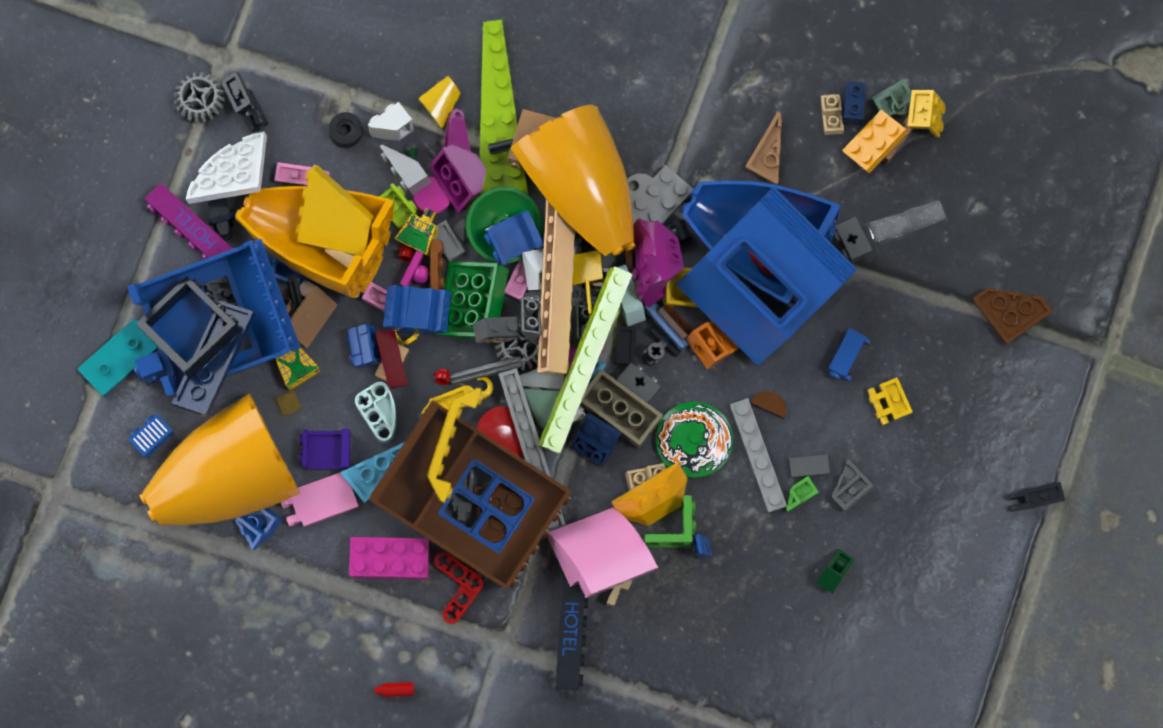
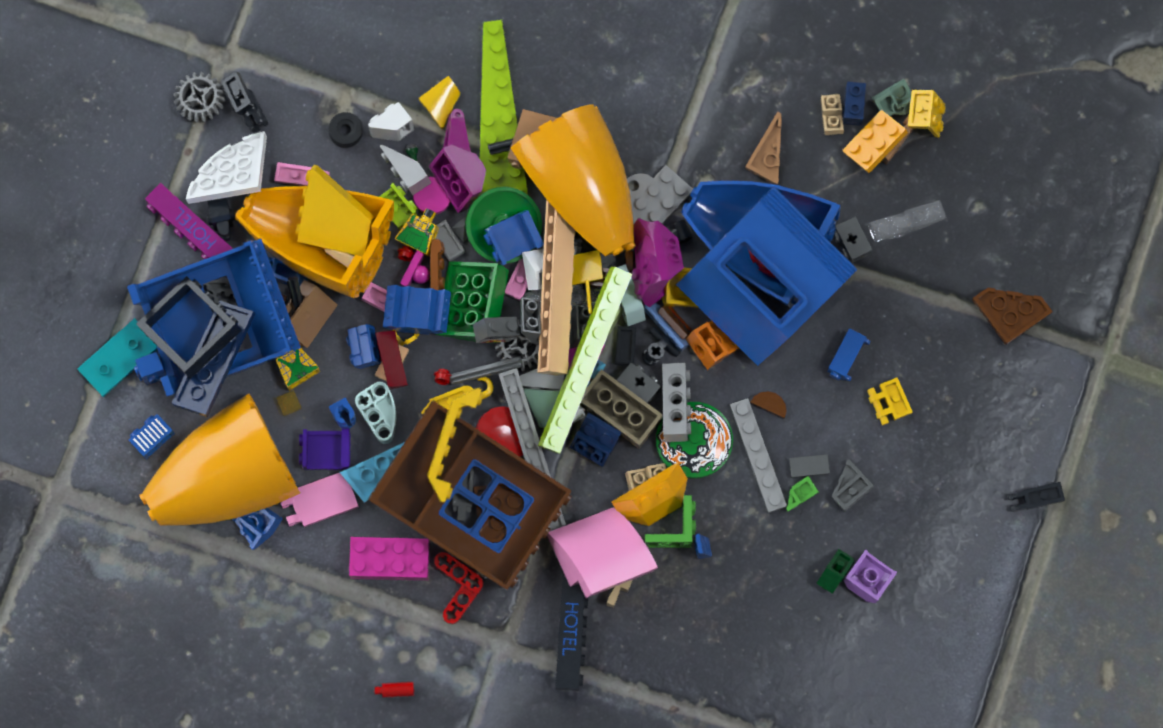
(343, 414): none -> blue plate
(673, 430): none -> light grey brick
(869, 578): none -> medium lavender slope

